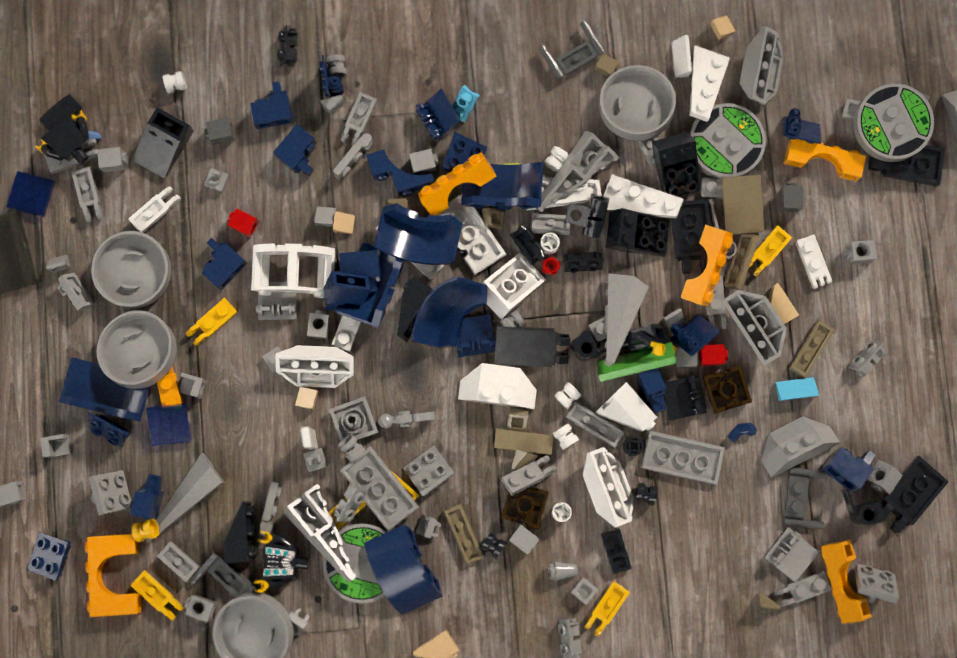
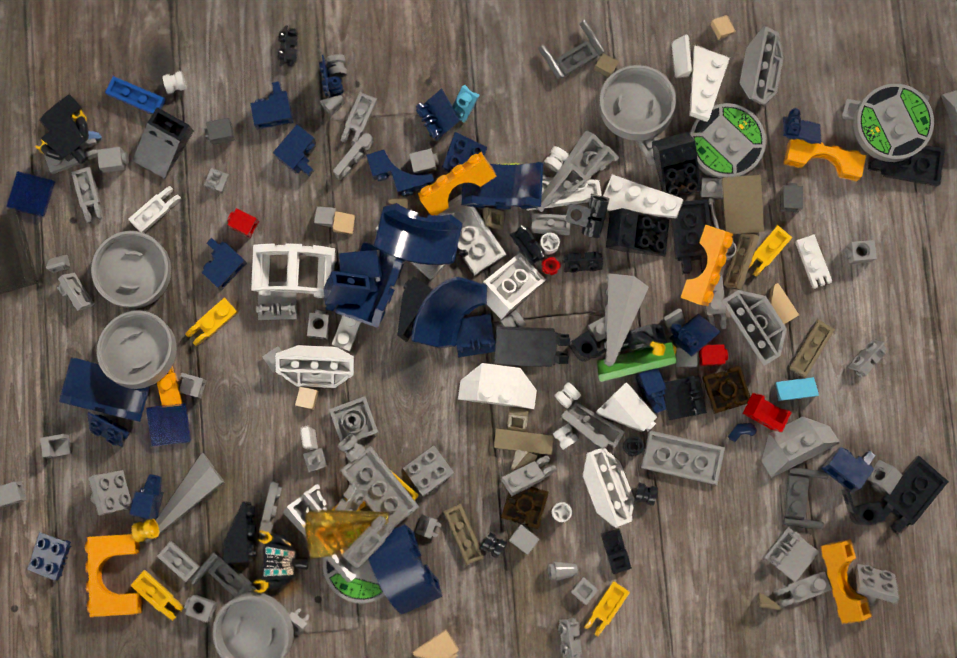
(134, 95): none -> blue plate
(336, 529): none -> clear yellow wedge
(368, 542): none -> light grey hinge
(404, 418): light grey piece -> none
(586, 429): none -> light grey hinge
(766, 413): none -> red panel

